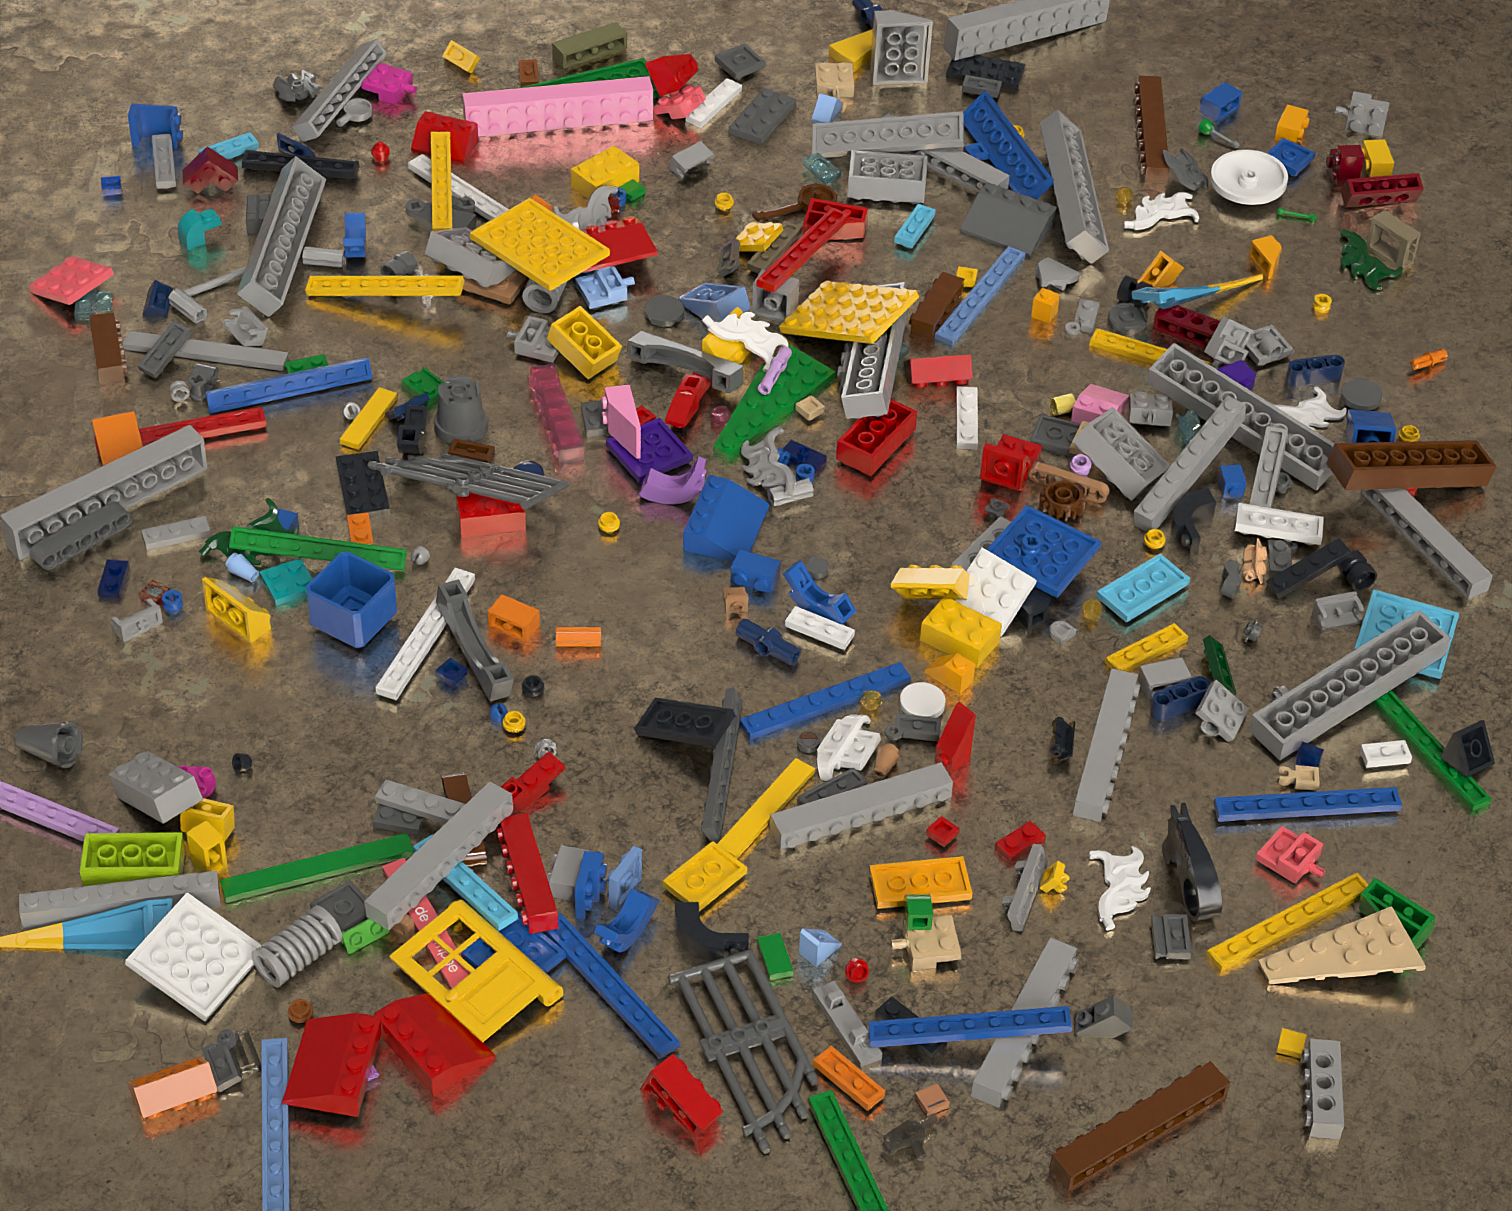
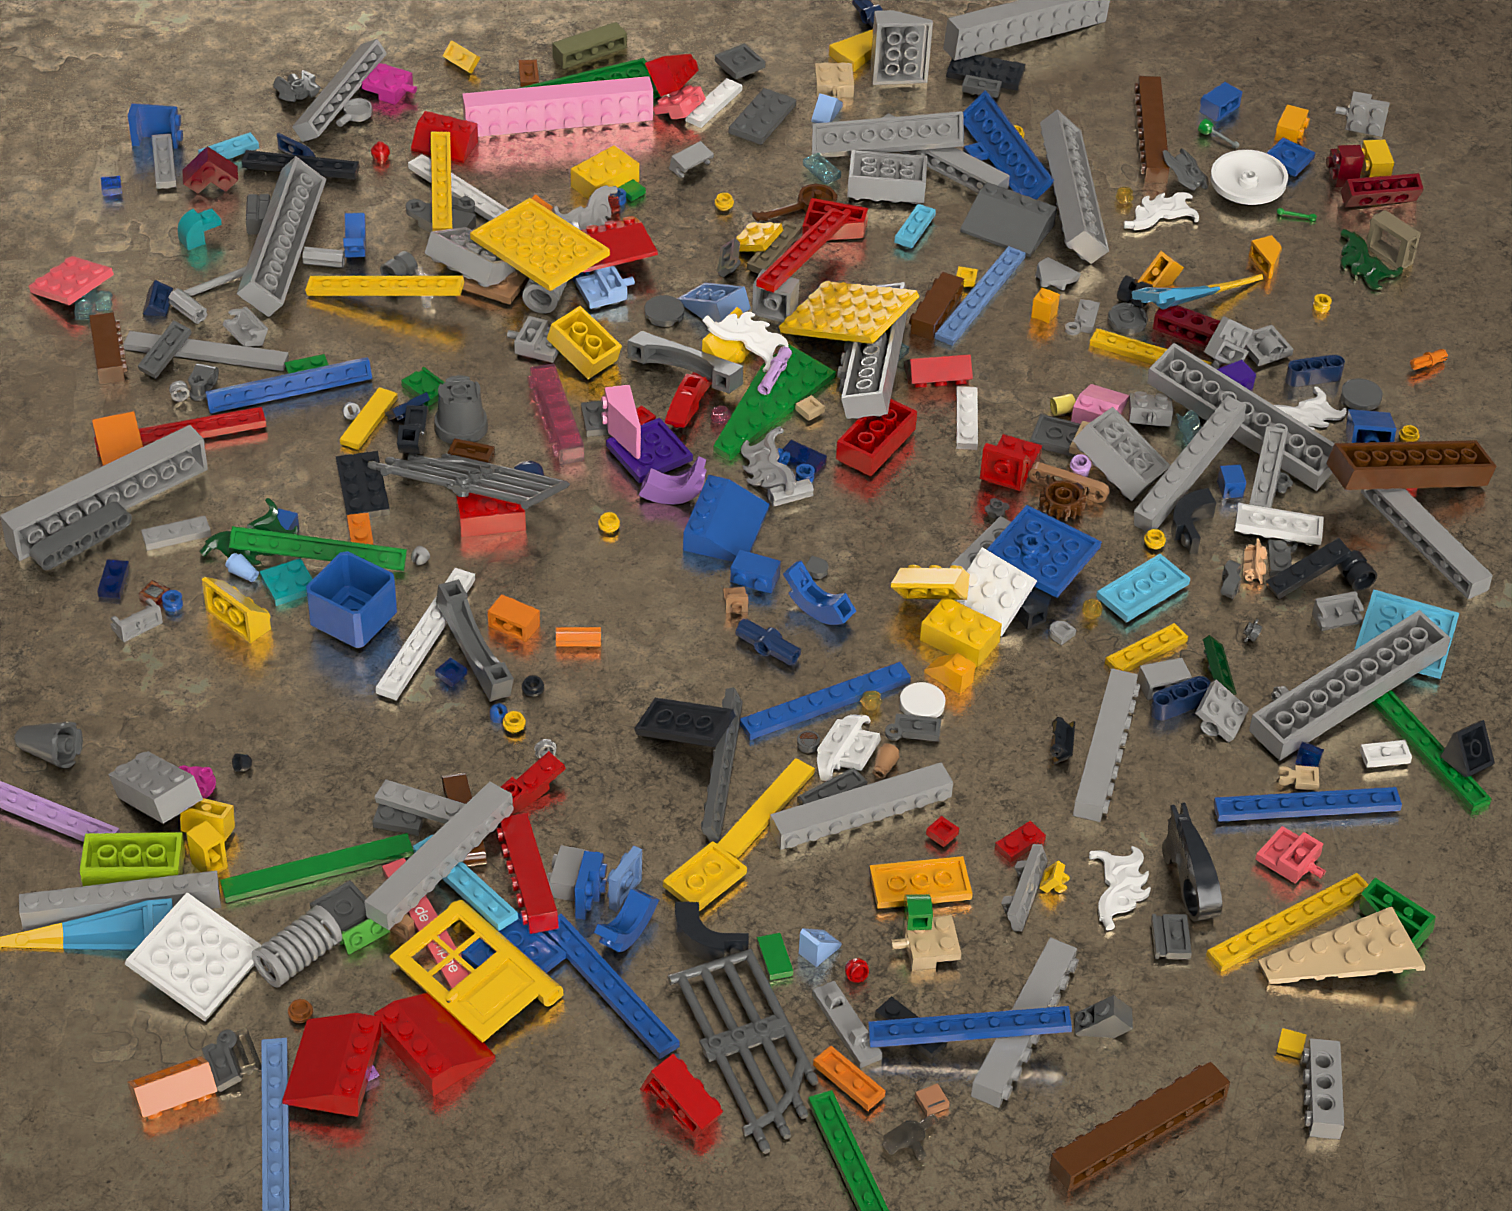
(819, 628): white plate -> none
(956, 739): red slope -> none

